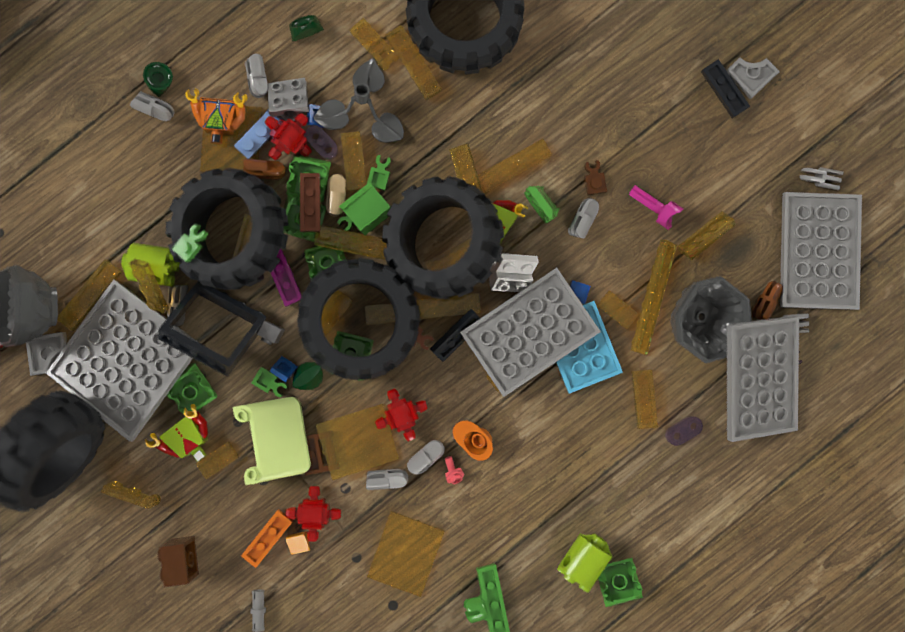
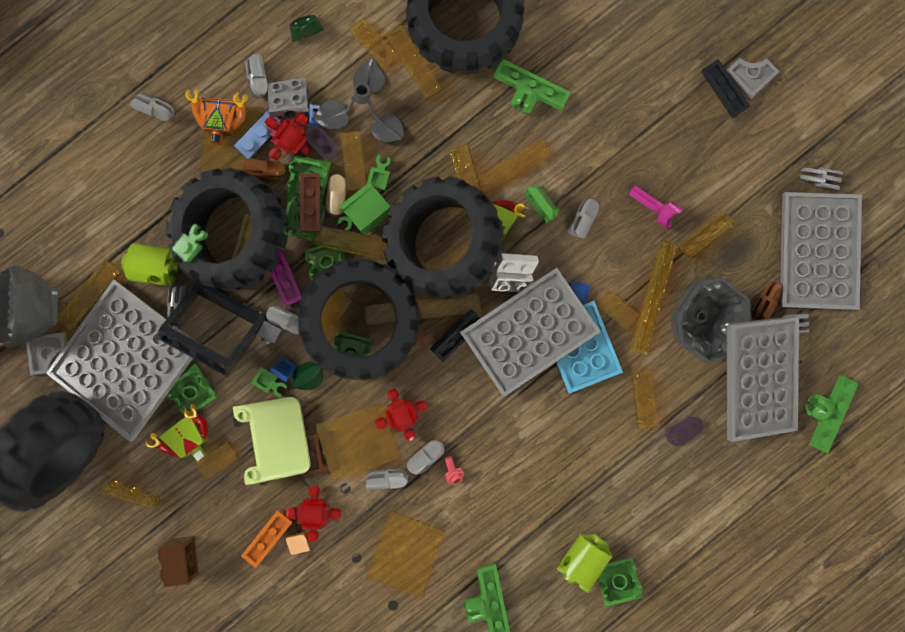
(148, 285): clear yellow plate -> none
(157, 77): dark green piece -> none
(258, 610): light grey pin -> none
(282, 318): none -> light grey arm
(473, 440): orange piece -> none
(530, 88): none -> bright green plate
(595, 181): reddish brown plate -> none
(830, 412): none -> bright green plate

